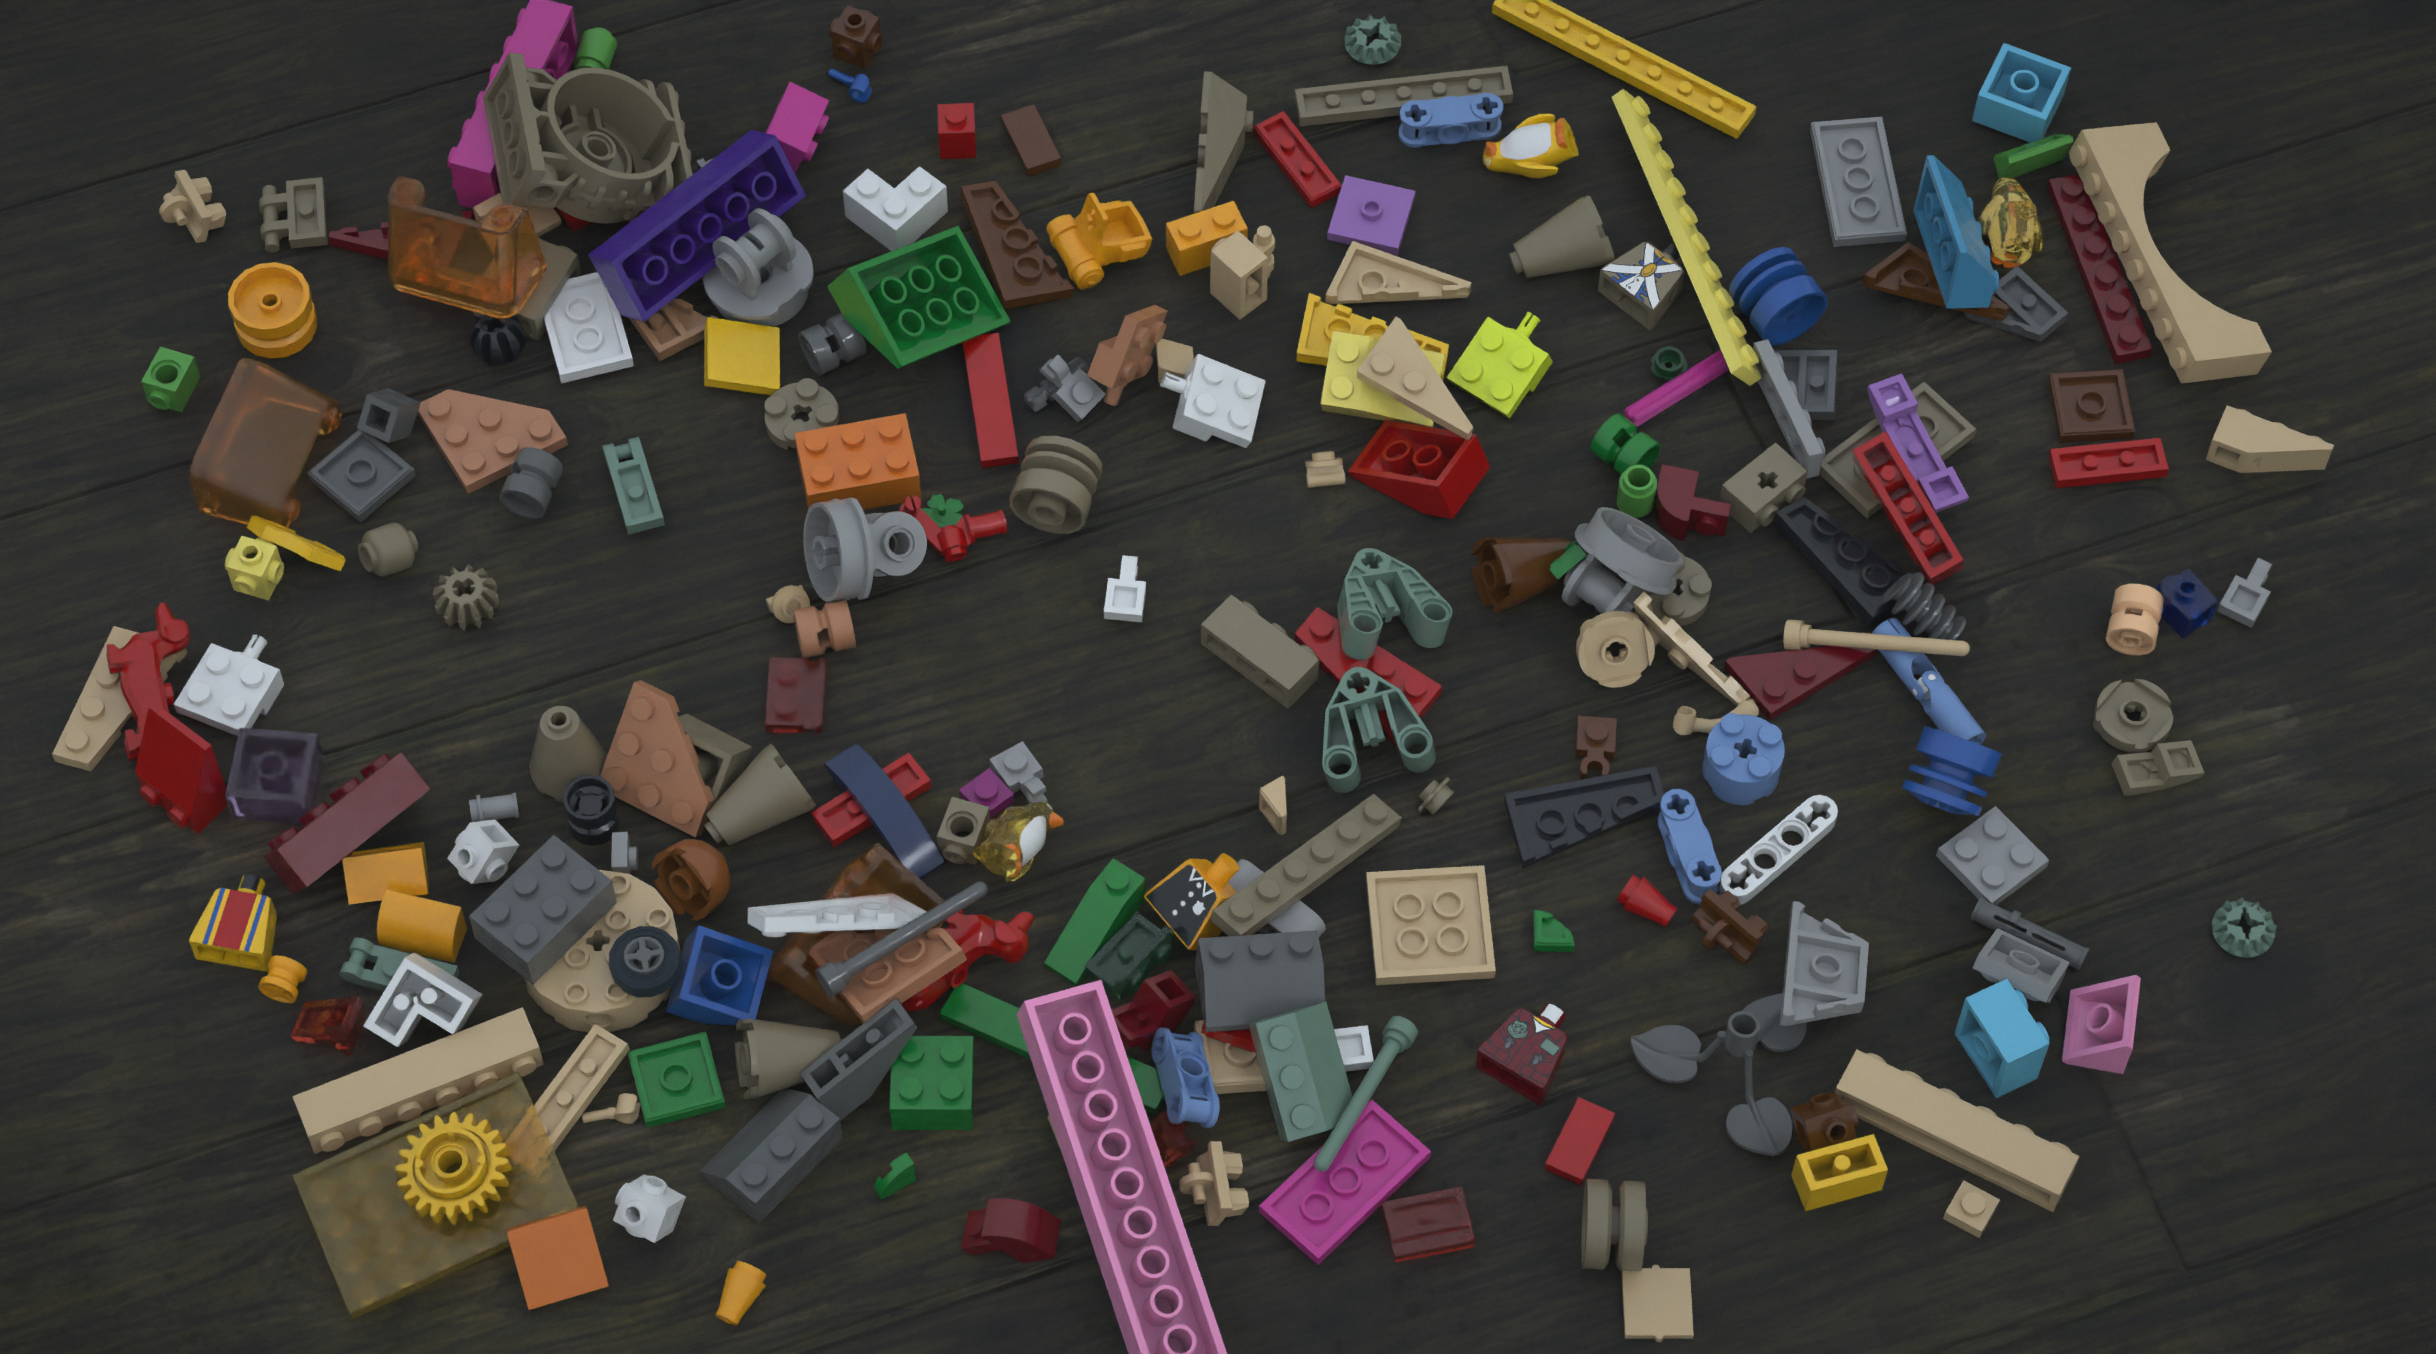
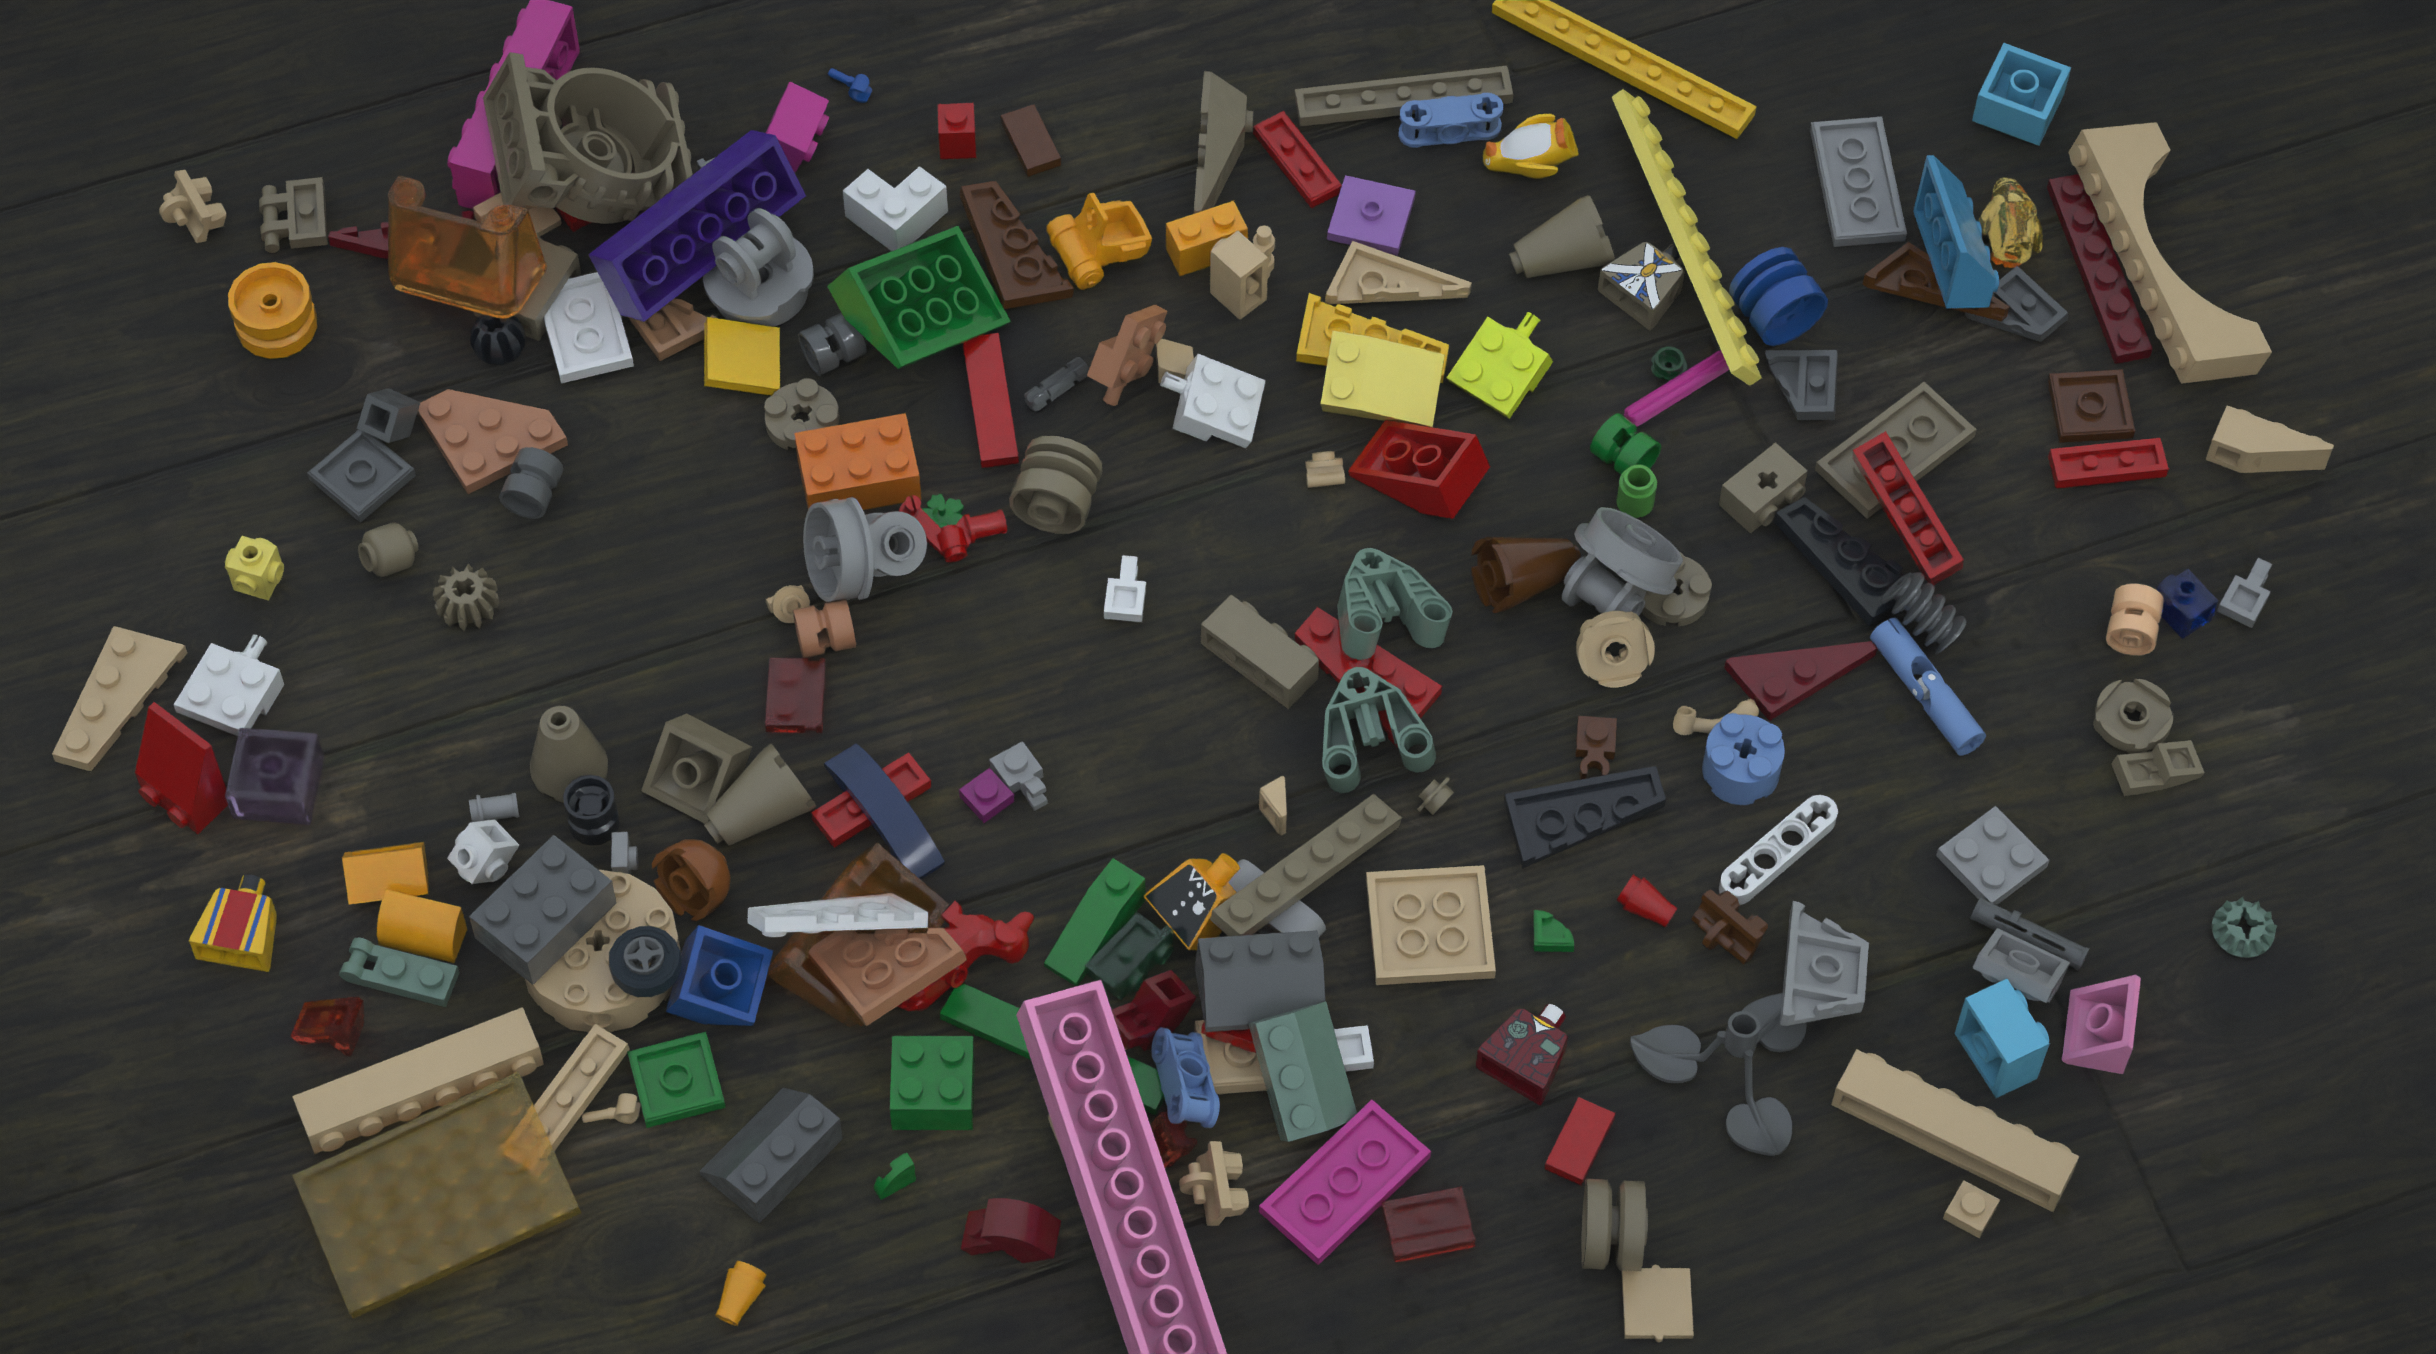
(141, 673): red animal -> none
(168, 367): bright green brick -> none
(259, 445): clear orange windscreen -> none
(282, 979): light orange wheel -> none
(287, 538): yellow tile -> none
(348, 821): dark red brick -> none
(420, 991): white brick -> none
(470, 1185): yellow gear -> none
(557, 1257): orange tile -> none
(595, 49): bright green brick -> none
(633, 486): sand green plate -> none
(648, 1208): white brick -> none
(656, 762): nougat plate -> none
(777, 1054): dark tan cone -> none
(836, 976): dark grey piece -> none
(855, 36): reddish brown brick -> none
(860, 1061): dark grey slope -> none
(959, 817): dark tan brick -> none
(1016, 839): clear yellow animal -> none
(1075, 391): light grey plate -> none
(1378, 51): sand green gear -> none
(1397, 1037): sand green piece -> none
(1405, 374): tan wing -> none
(1566, 561): green tile -> none
(1680, 510): dark red brick -> none
(1686, 651): tan wing -> none
(1688, 845): medium blue piece -> none
(1784, 403): light grey plate -> none
(1800, 635): tan piece -> none
(1824, 1122): reddish brown brick -> none
(1839, 1172): yellow brick -> none
(1897, 415): medium lavender slope -> none
(1951, 771): blue wheel -> none
(2033, 155): bright green slope -> none

